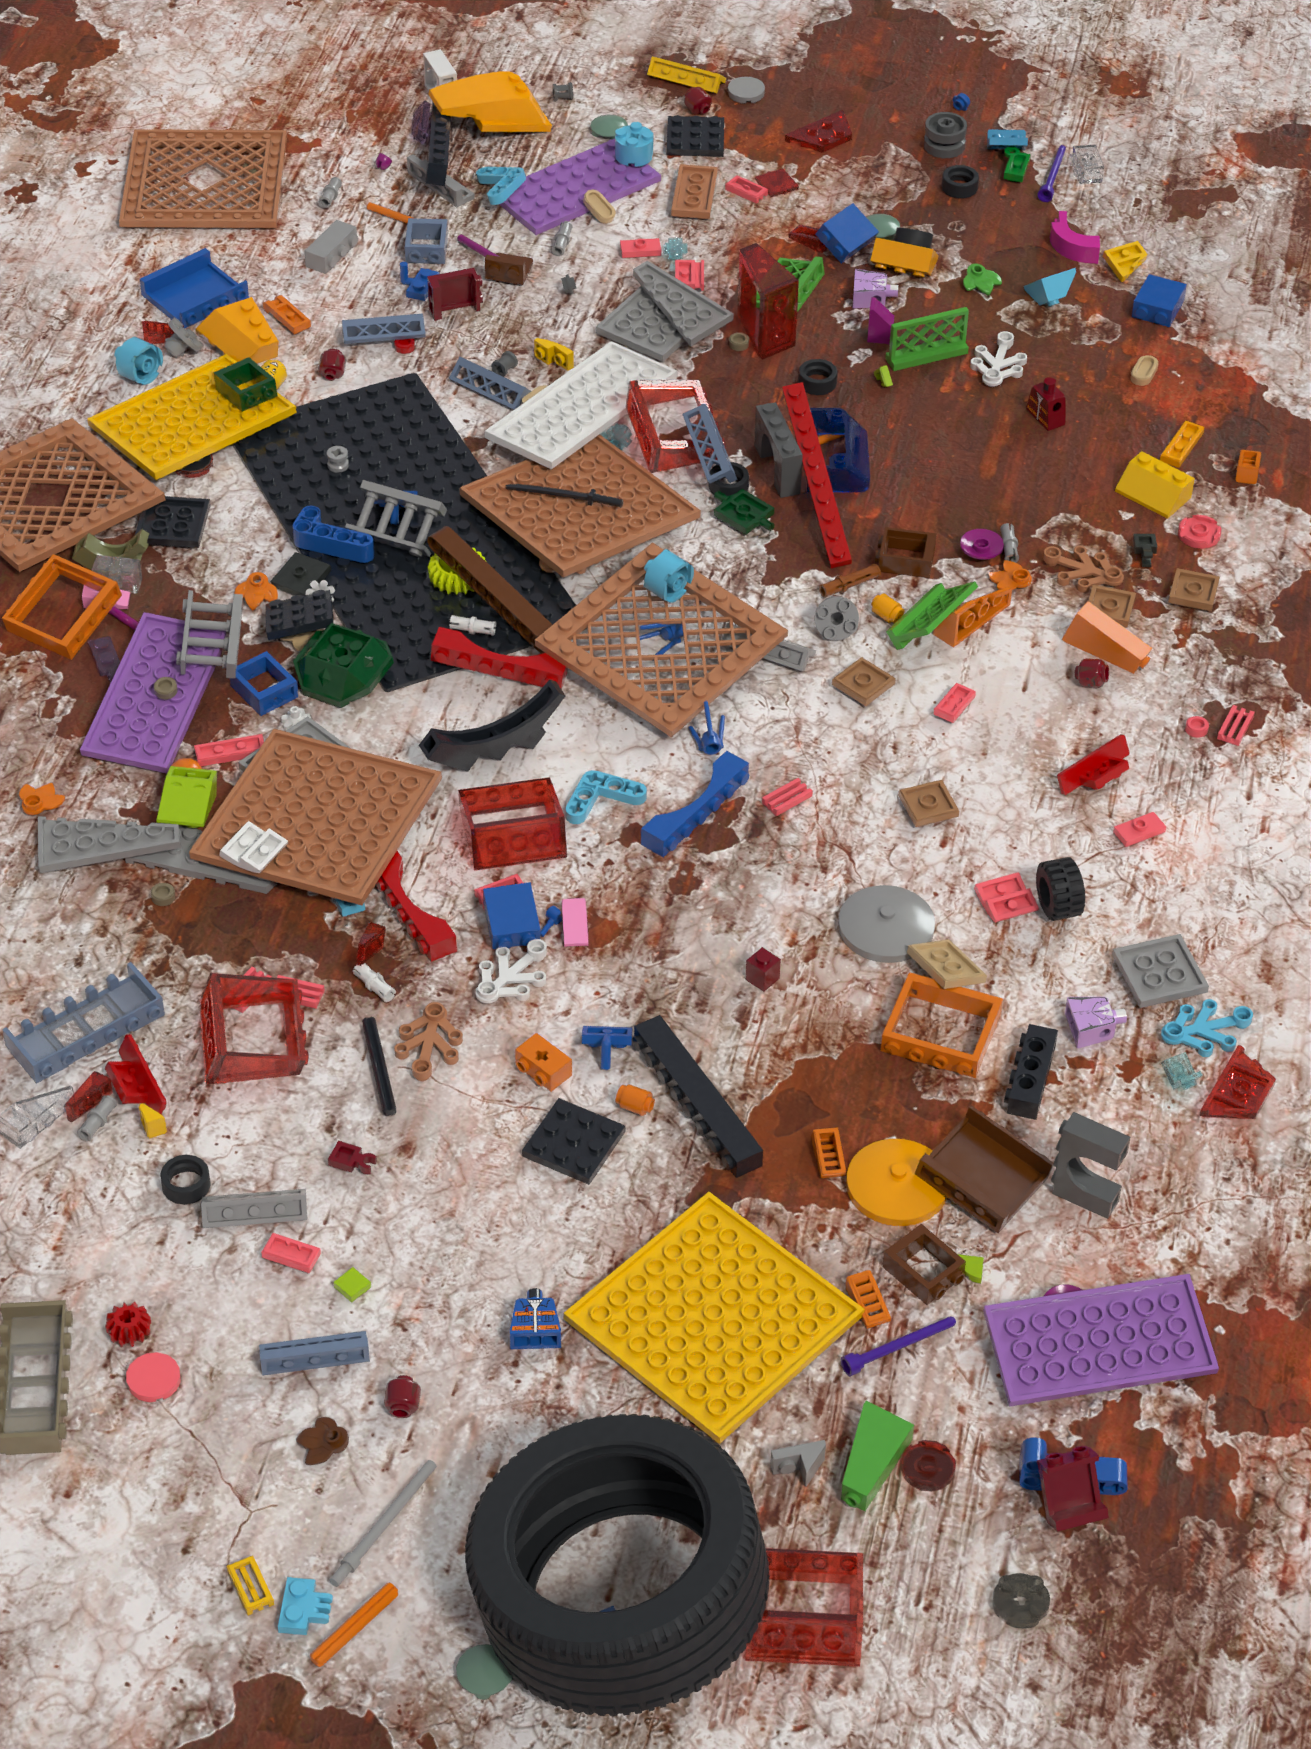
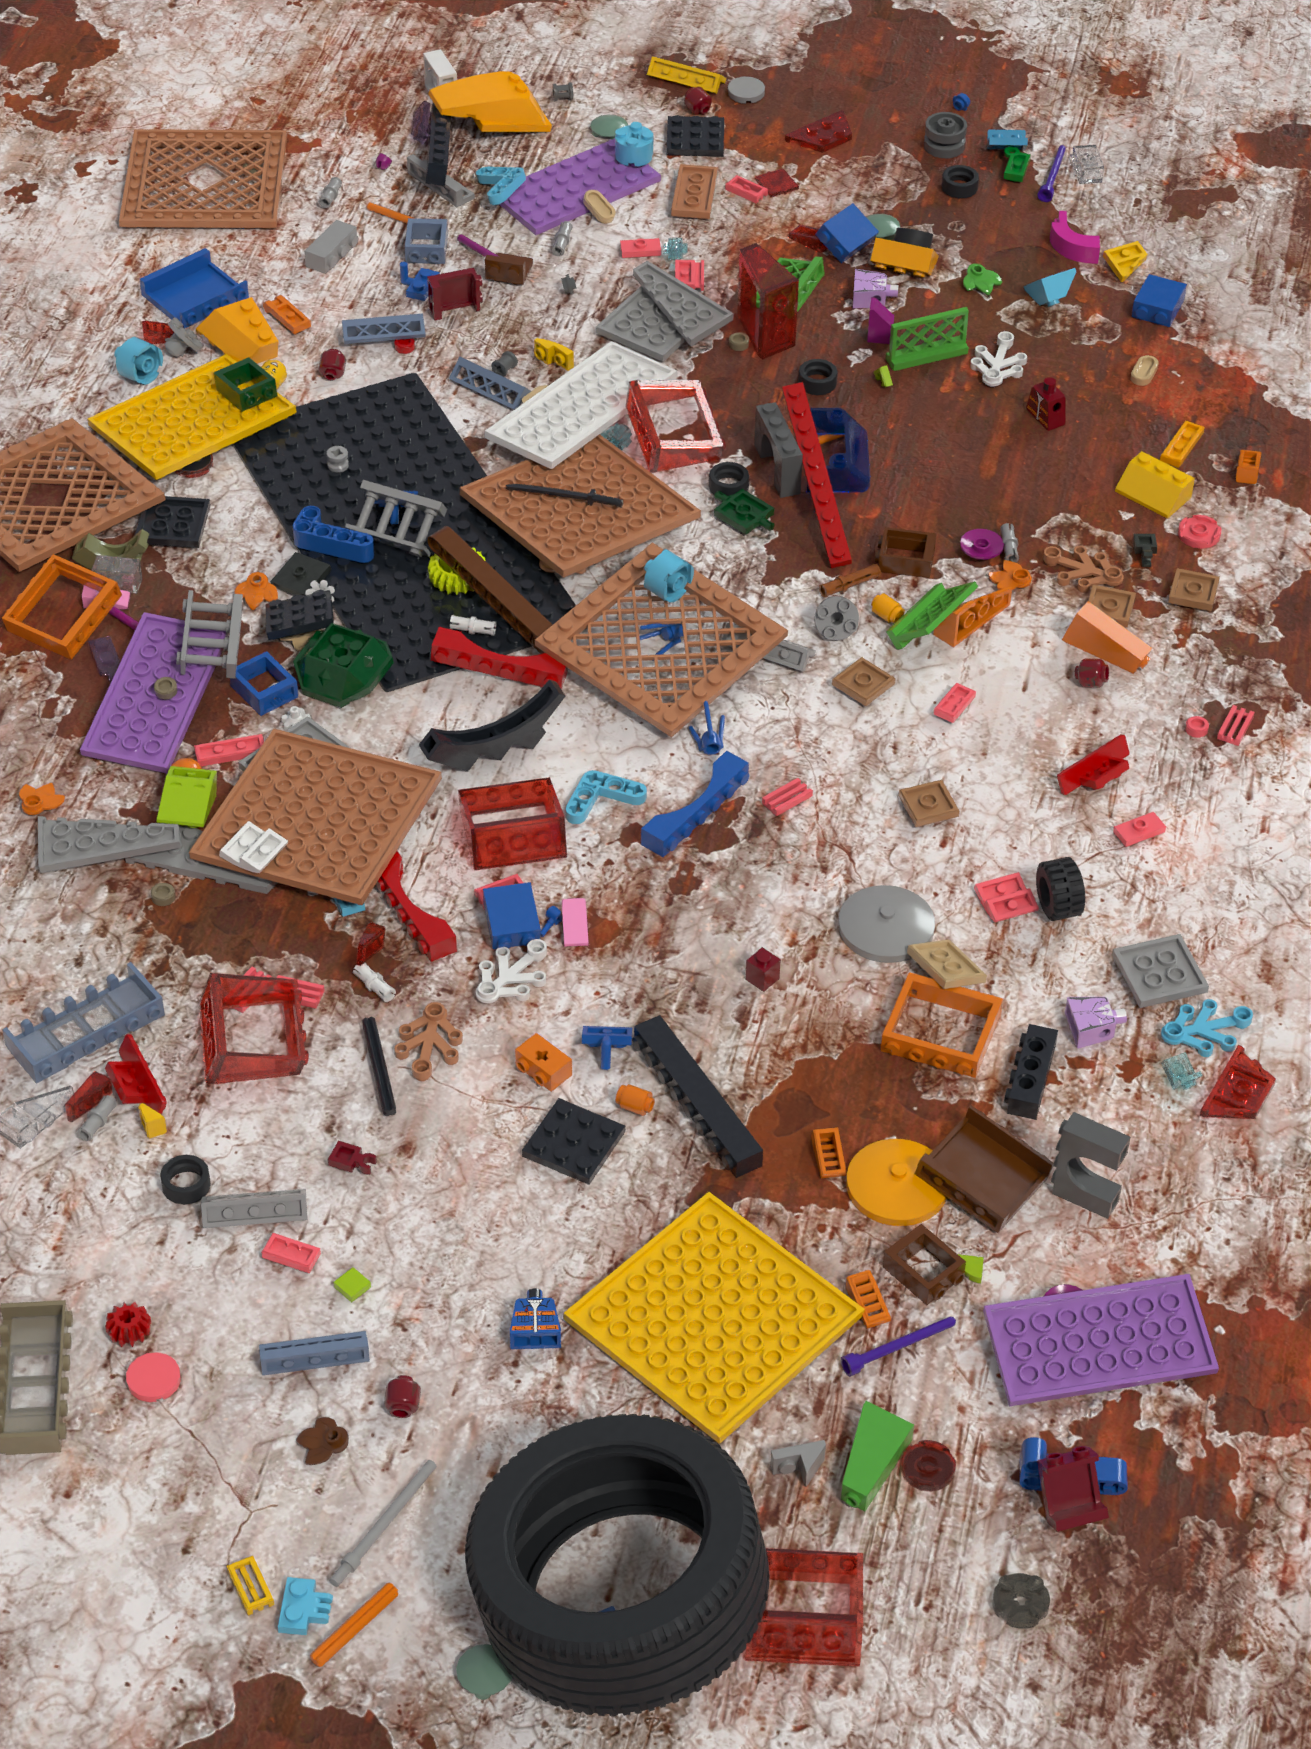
(717, 444): sand blue fence -> none

